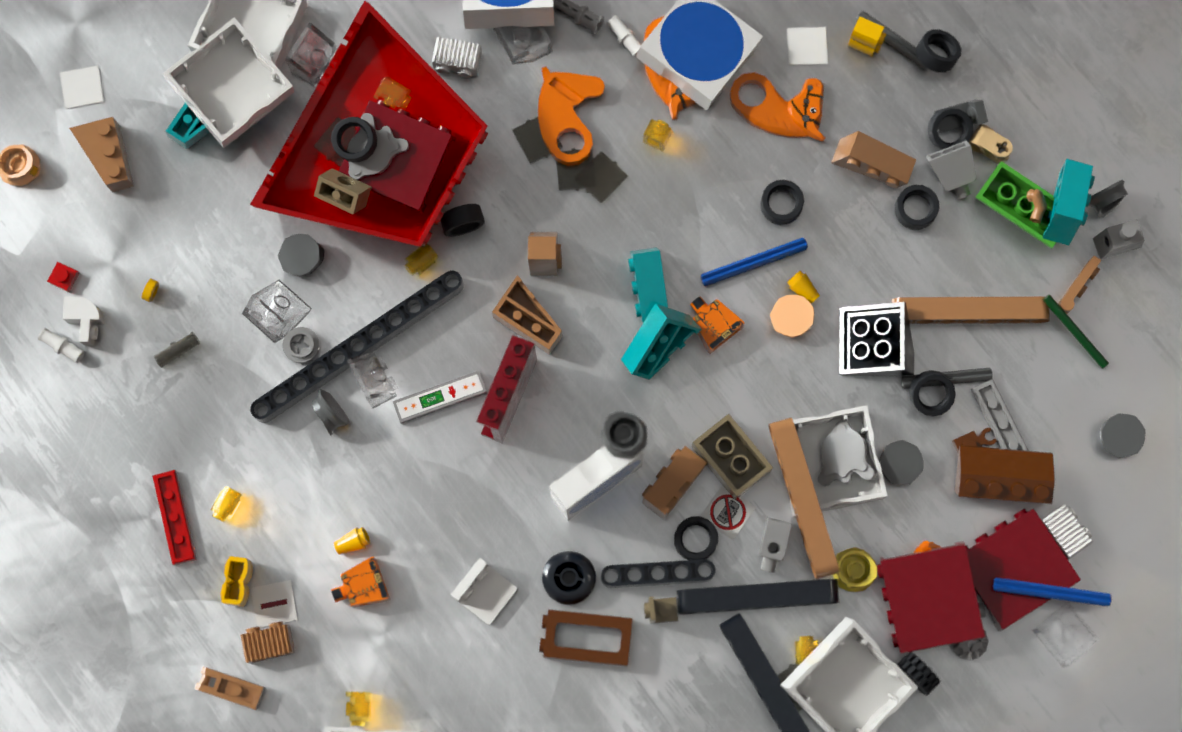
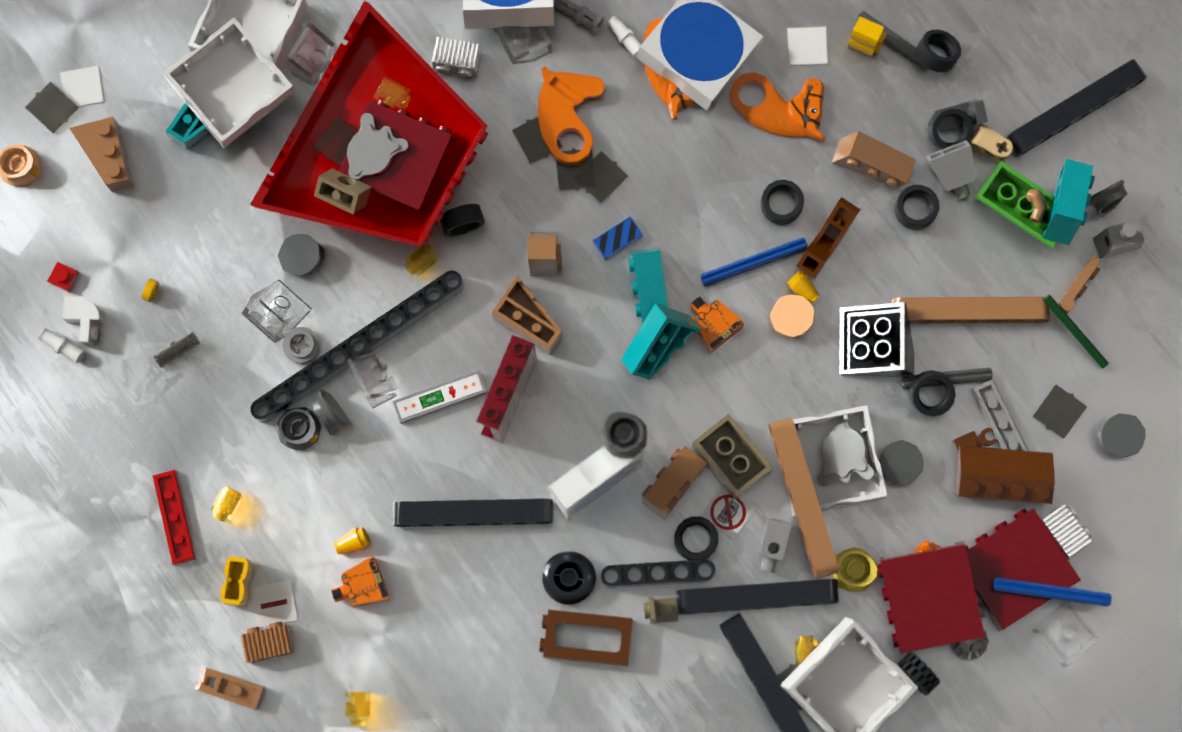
(51, 107): none -> clear smoke piece
(298, 428): none -> dark grey hat
(337, 134): black tyre -> none
(472, 512): none -> black beam
(484, 592): white bracket -> none
(617, 238): none -> blue tile
(657, 134): clear yellow brick -> none
(828, 238): none -> reddish brown arch
(1059, 411): none -> clear smoke piece
(1076, 107): none -> black beam

